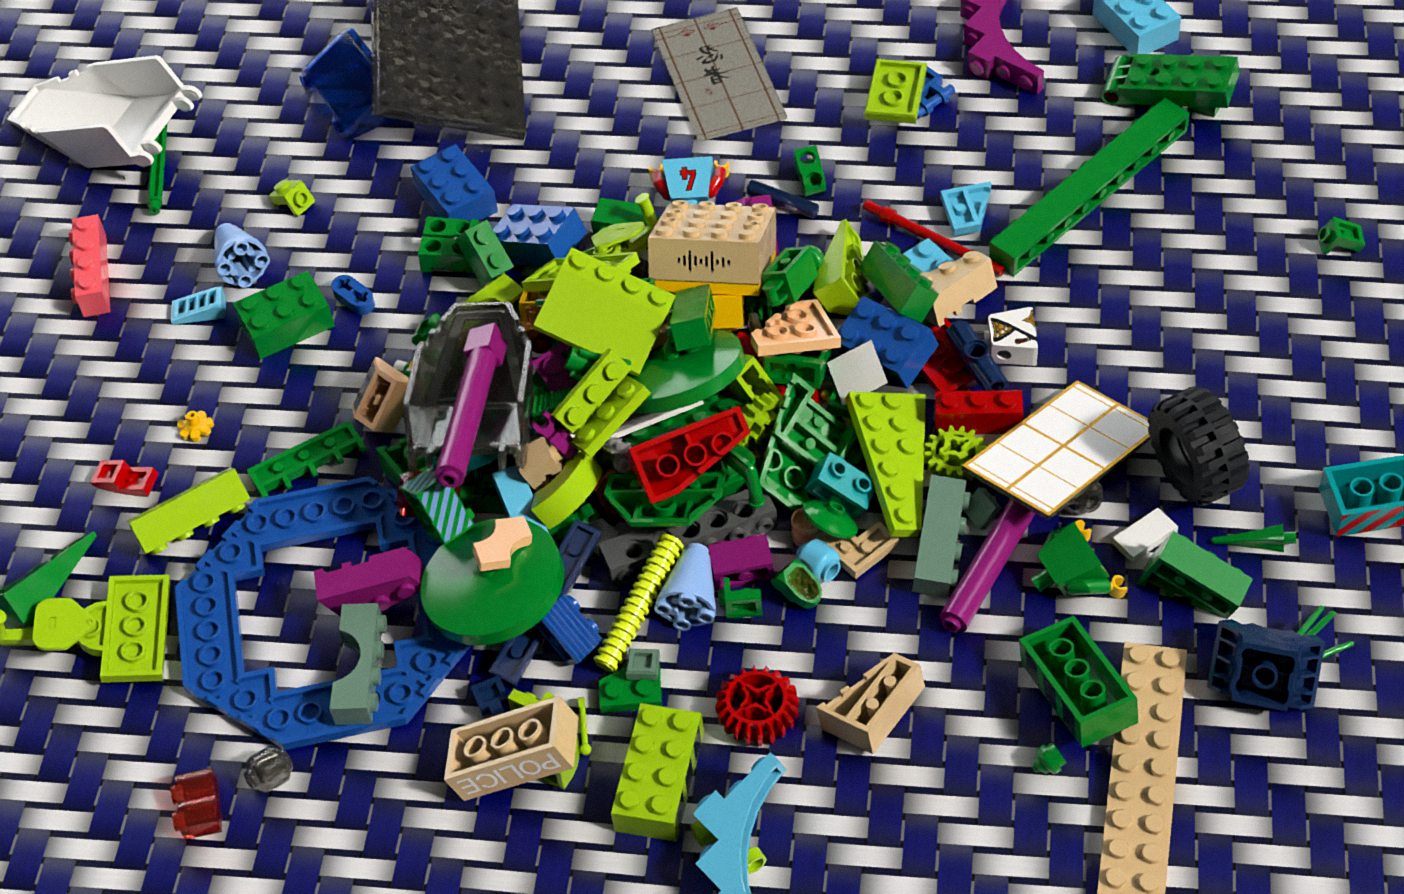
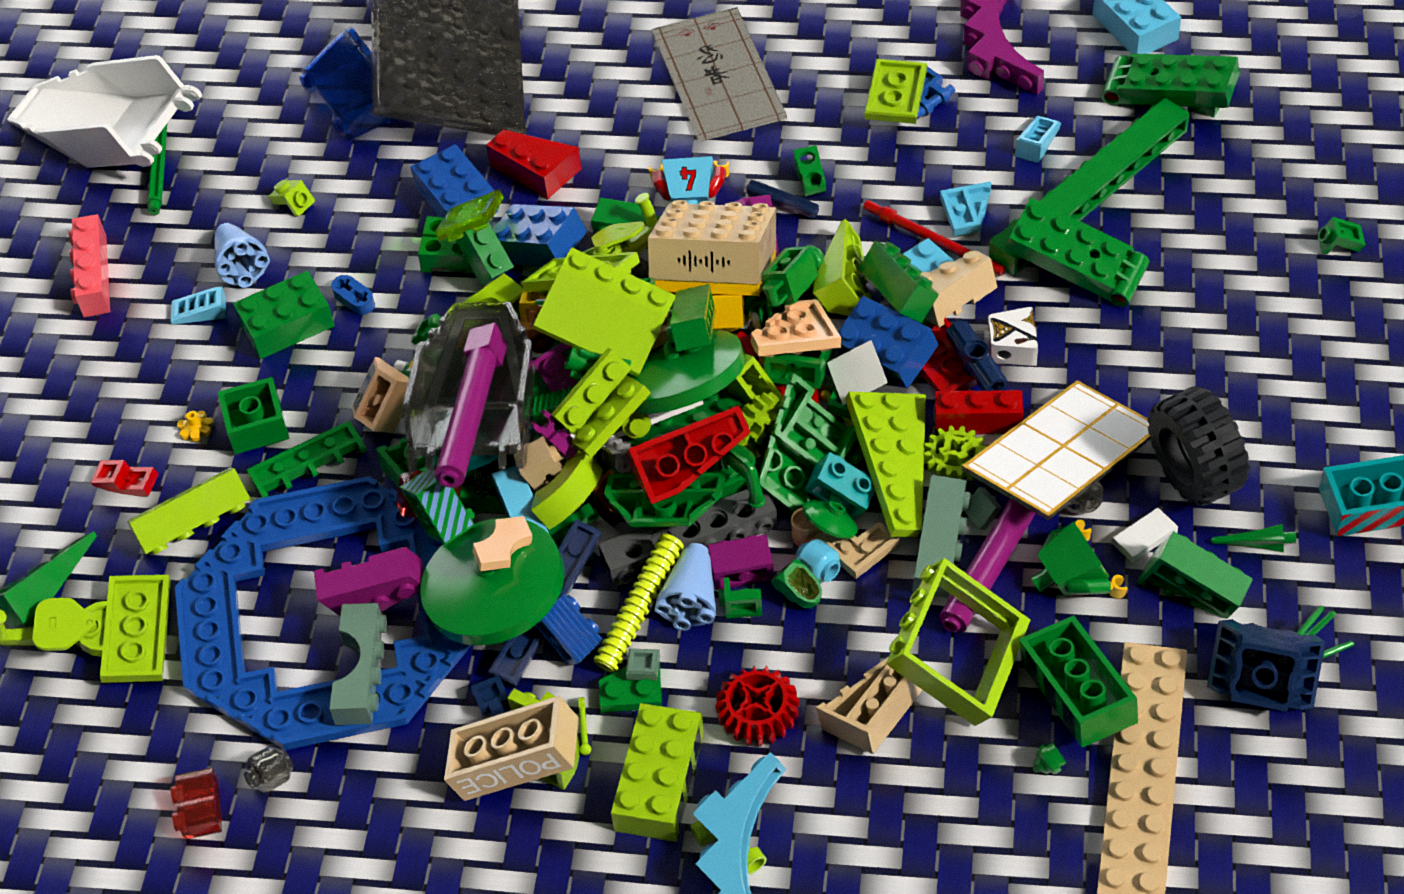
(253, 415): none -> green brick
(469, 215): none -> clear neon green plate
(534, 161): none -> red wedge
(637, 425): none -> lime plate
(985, 603): none -> lime window
(1034, 141): none -> medium azure slope
(1077, 253): none -> green hinge

